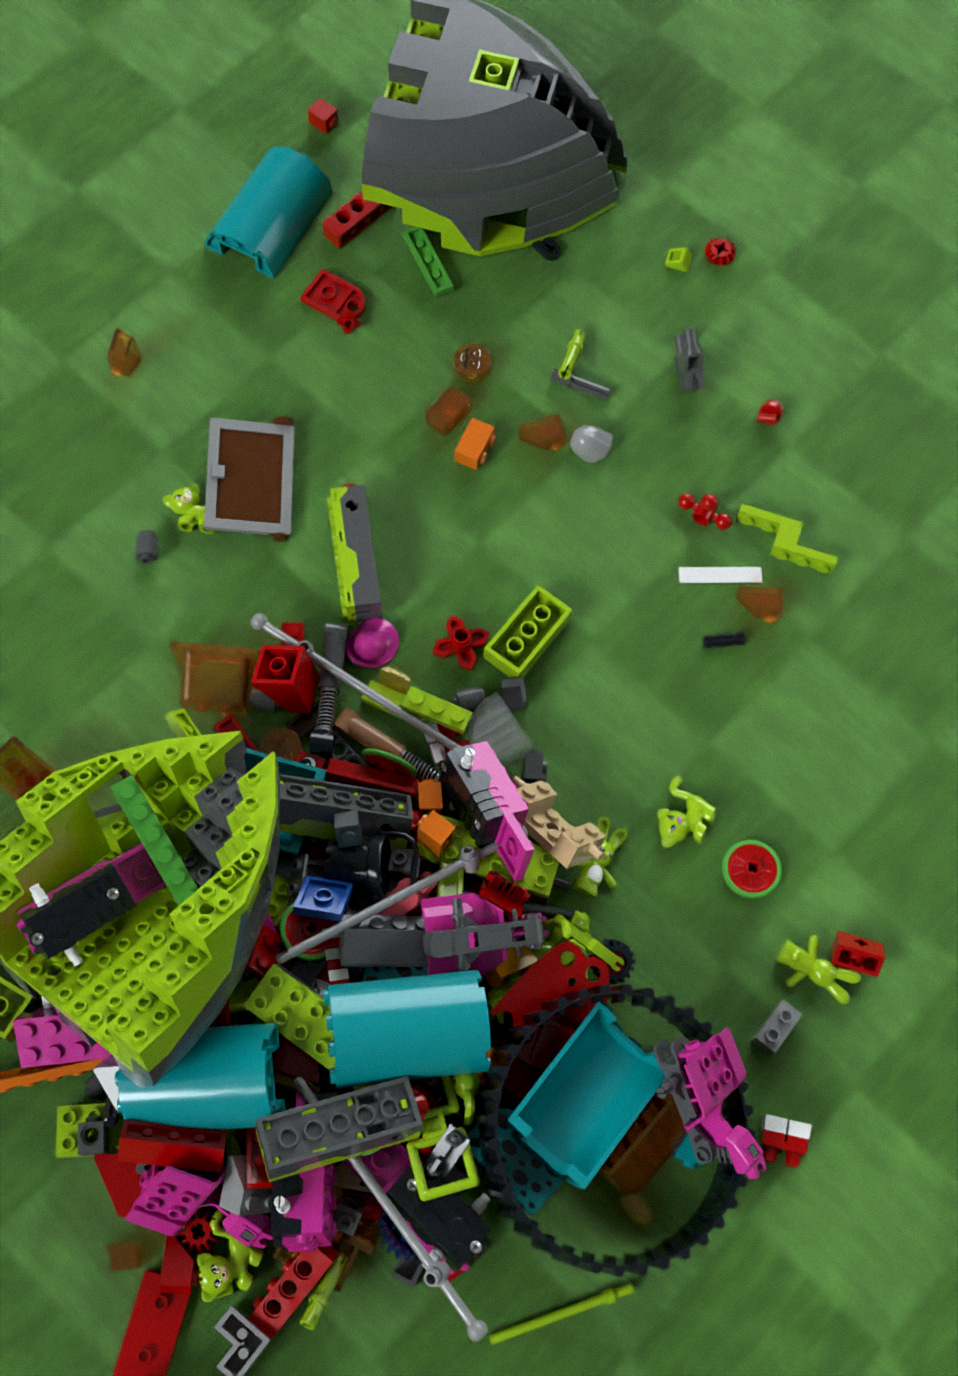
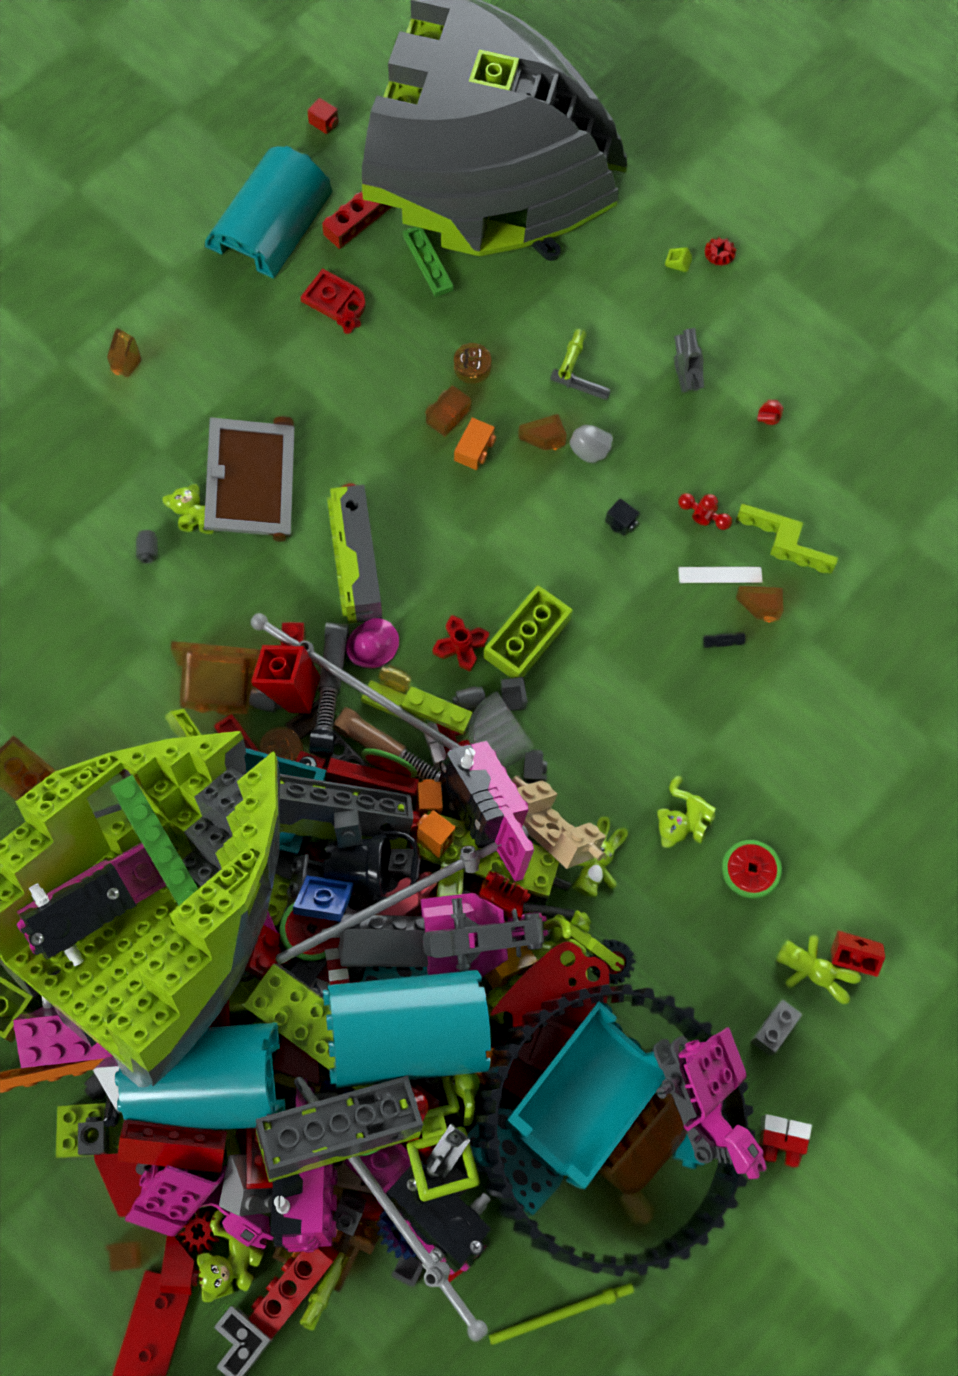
(622, 518): none -> black brick

